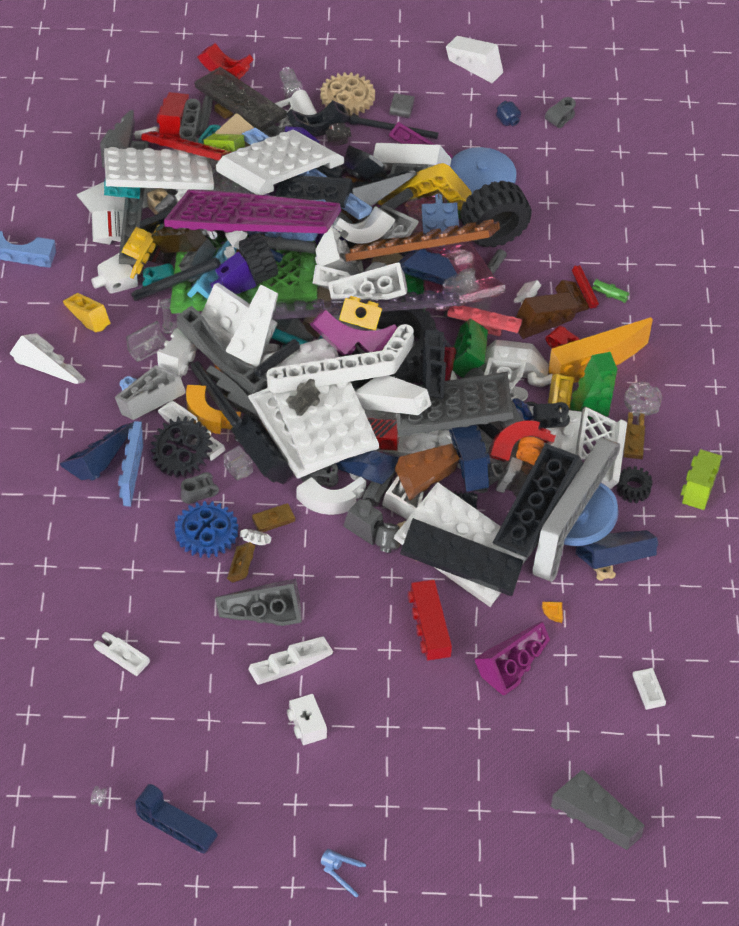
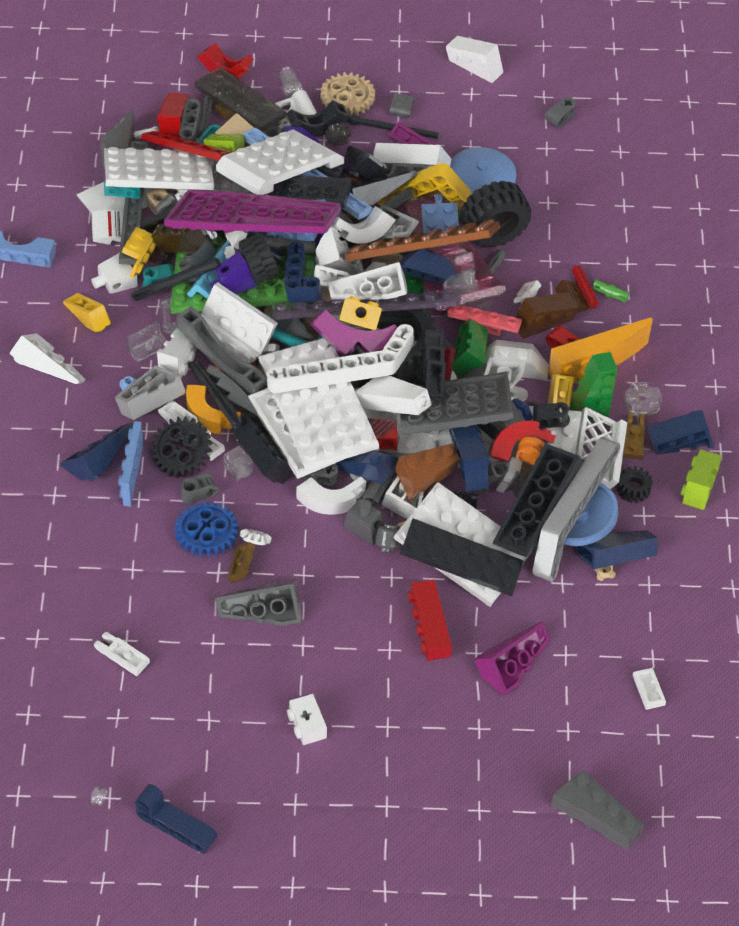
(252, 332): white wing -> none
(273, 518): pearl gold plate -> none
(276, 358): black axle -> none
(290, 661): white slope -> none
(296, 284): none -> dark blue beam
(306, 396): clear smoke hips -> none
(333, 860): medium blue plant -> none
(508, 113): dark blue head -> none
(537, 381): white arm -> none
(553, 611): light orange tile -> none
(680, 433): none -> dark blue wedge

